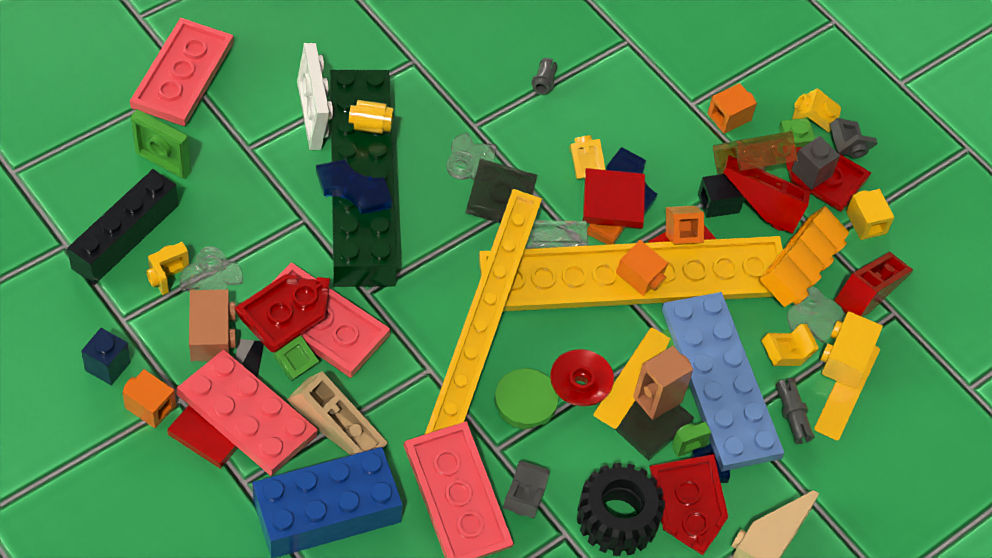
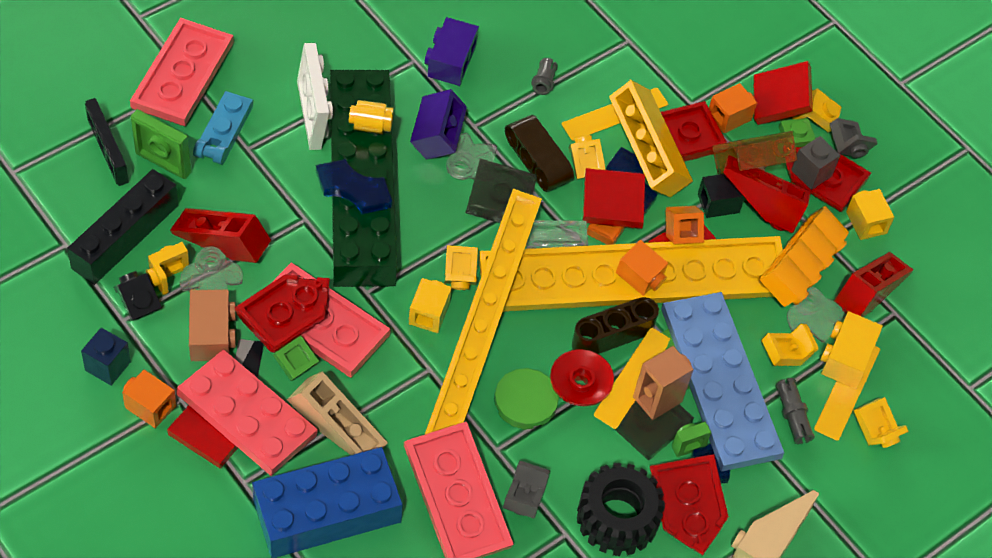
(106, 142): none -> black tile
(137, 295): none -> black bracket
(223, 127): none -> dark azure plate
(235, 234): none -> red slope
(430, 305): none -> yellow brick
(438, 124): none -> dark purple brick
(451, 51): none -> dark purple brick
(461, 267): none -> yellow bracket
(539, 153): none -> dark brown beam
(601, 118): none -> yellow sticker
(624, 317): none -> dark brown beam
(650, 139): none -> yellow brick
(693, 130): none -> red tile
(783, 92): none -> red tile
(879, 423): none -> yellow bracket

